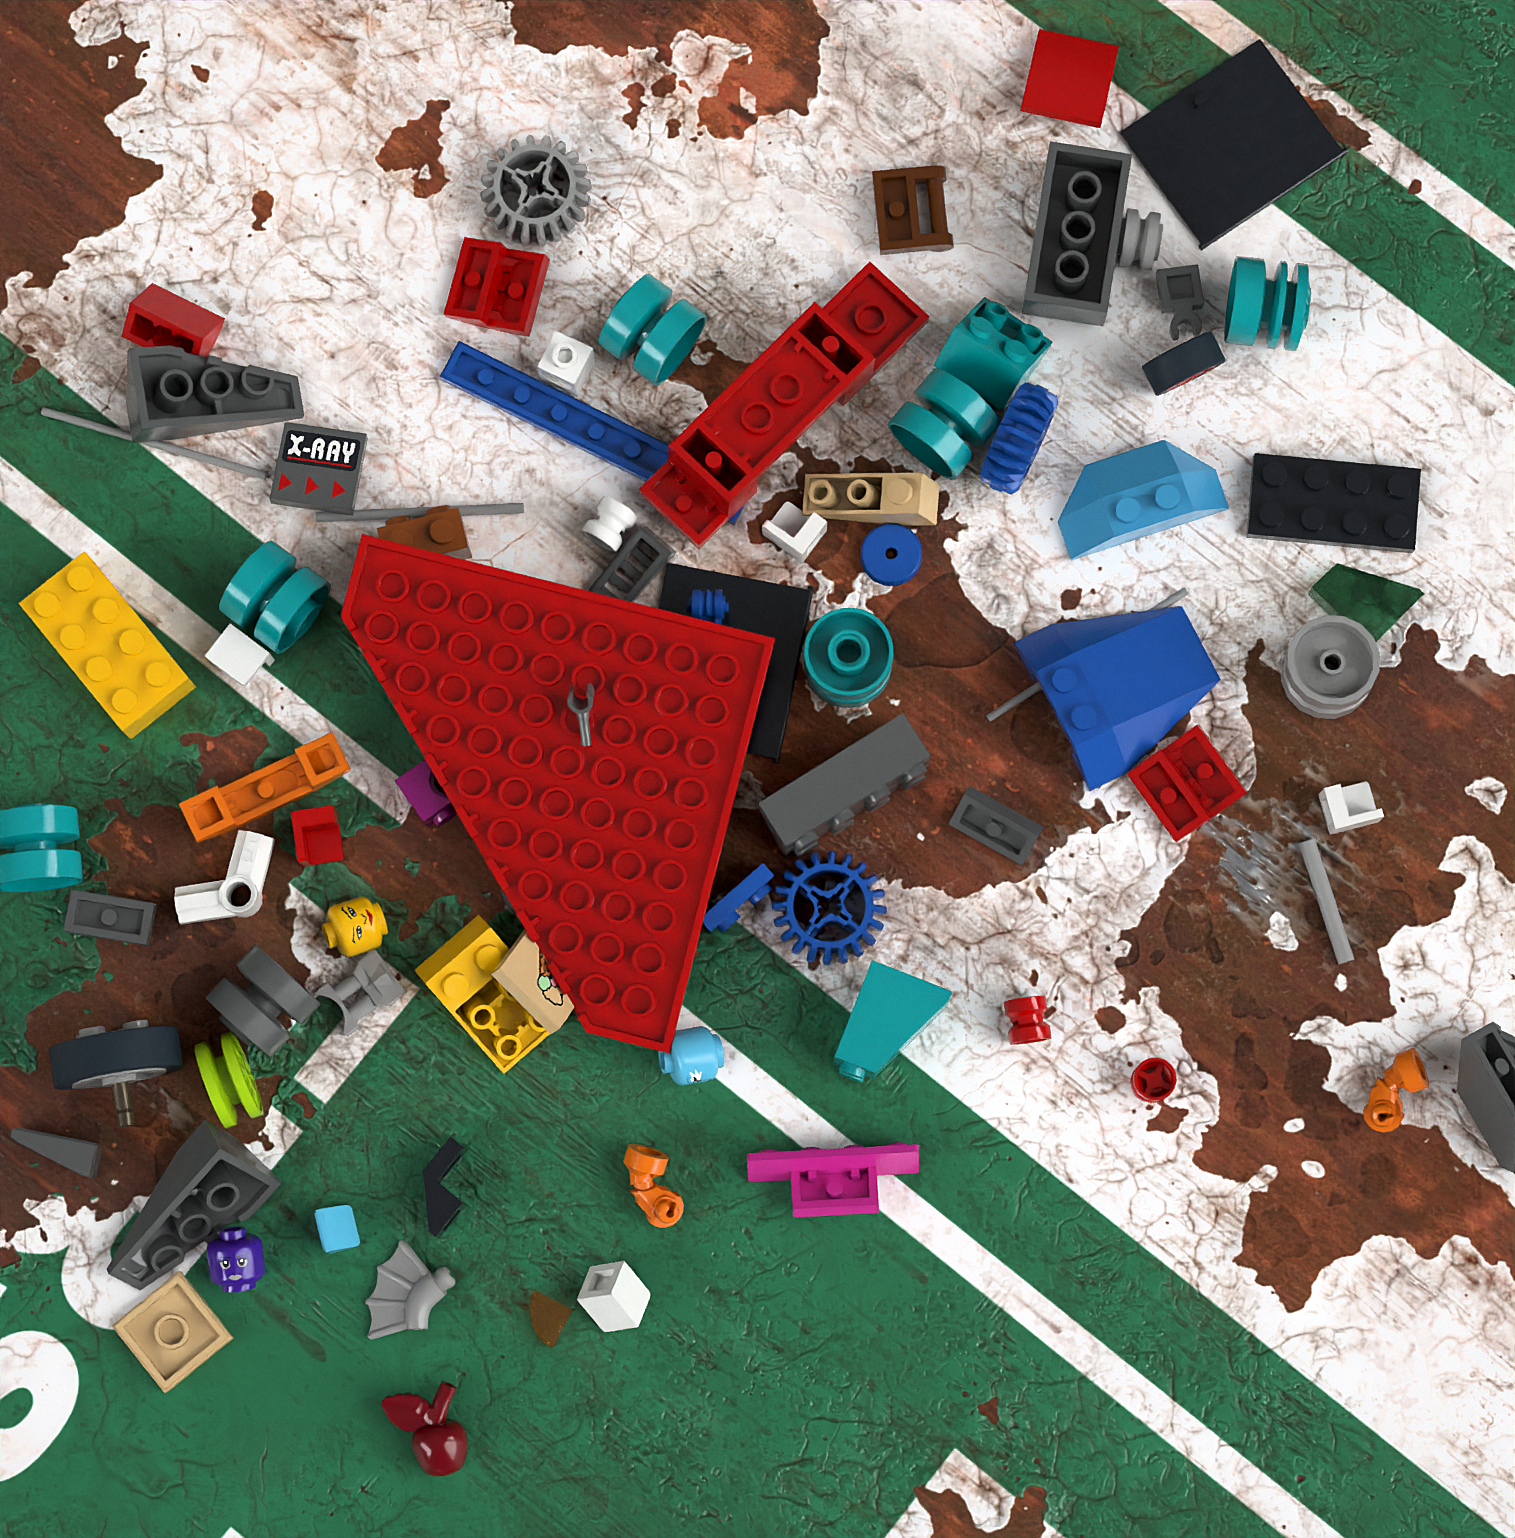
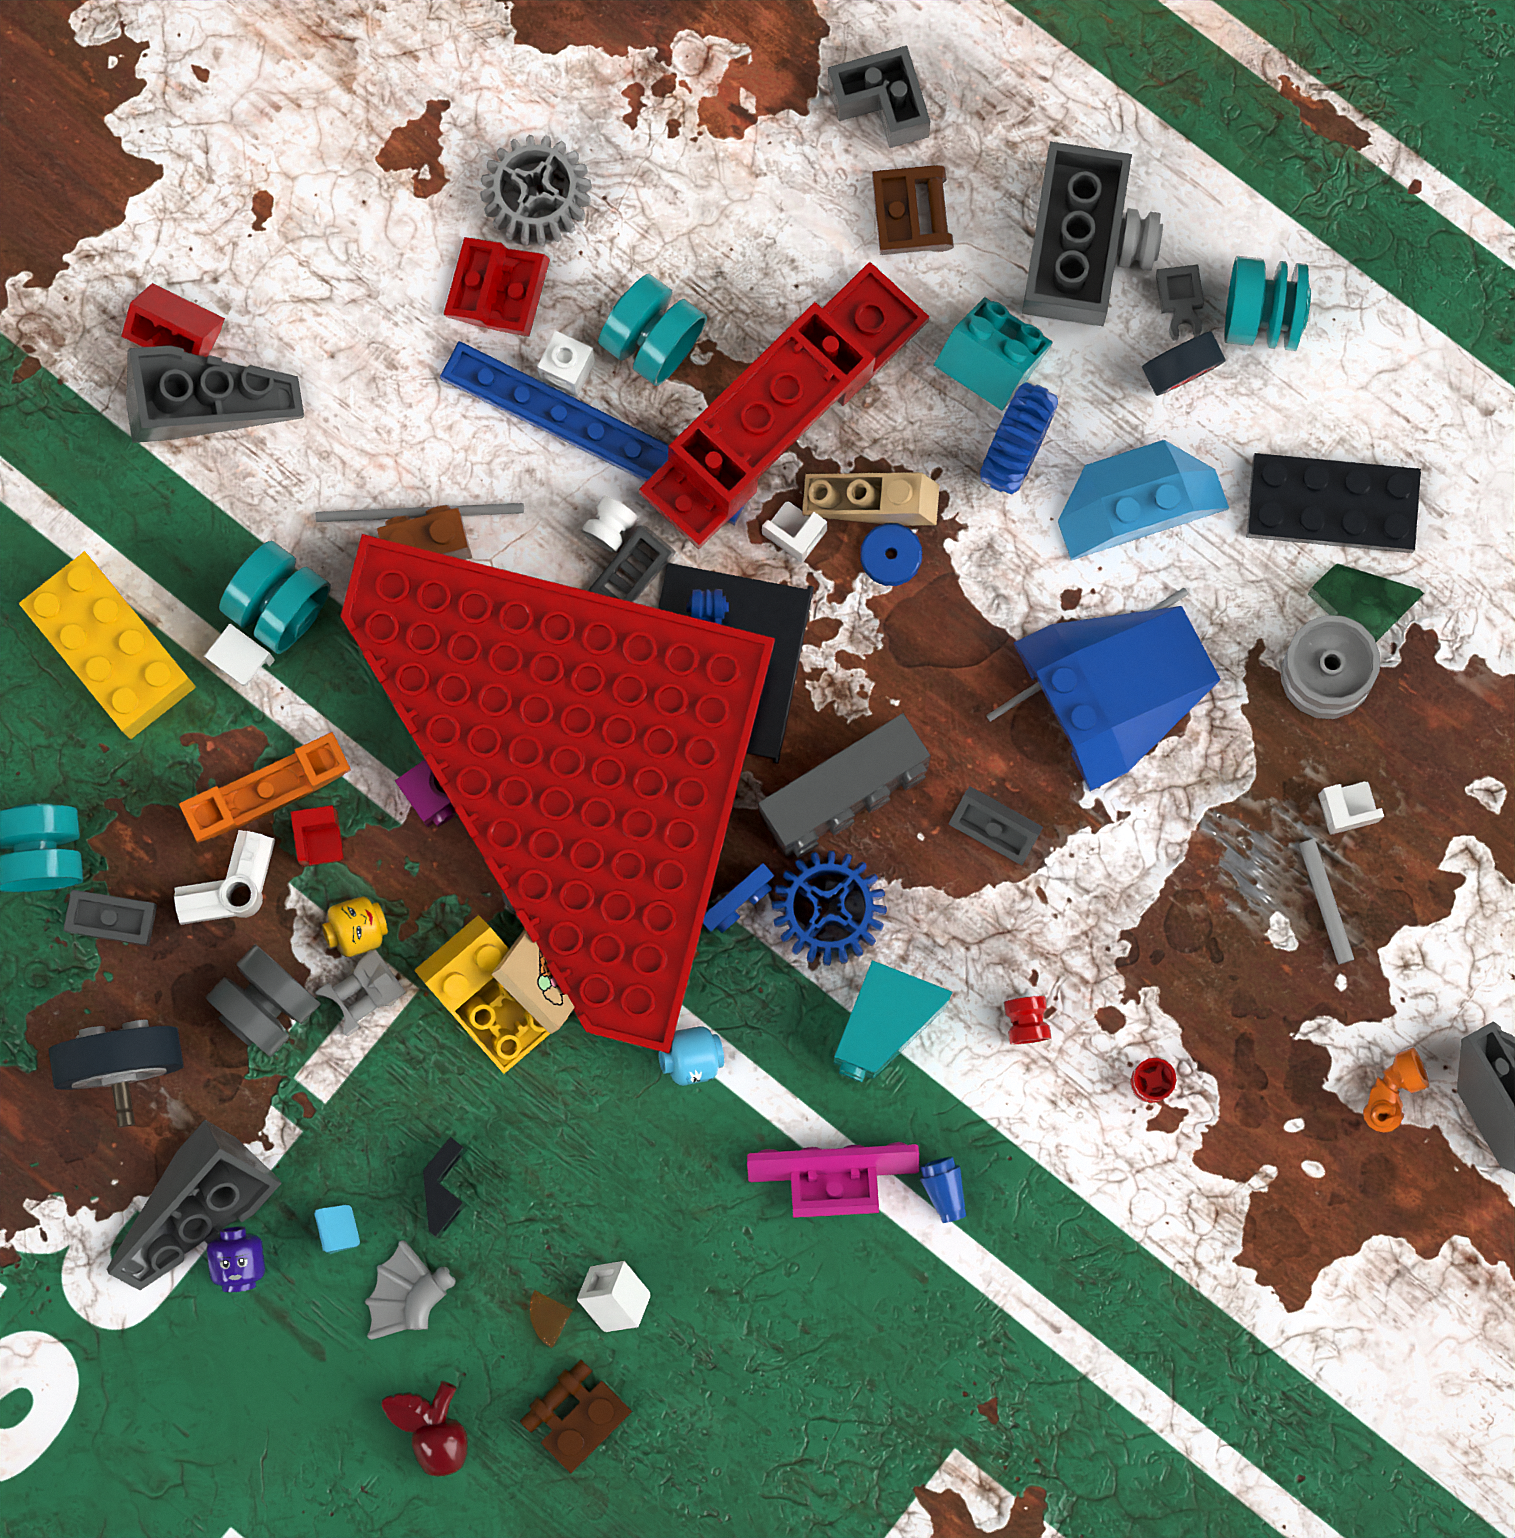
(72, 1153): dark grey slope -> none
(156, 444): light grey axle -> none
(172, 1331): tan tile -> none
(228, 1079): lime wheel -> none
(318, 468): dark grey tile -> none
(581, 708): dark grey hand -> none
(585, 1425): none -> reddish brown plate
(659, 1203): orange arm -> none
(848, 657): teal wheel -> none
(885, 85): none -> dark grey brick
(944, 1187): none -> blue cone
(949, 416): teal wheel -> none
(1069, 78): red slope -> none
(1187, 783): red slope -> none
(1236, 146): black piece -> none

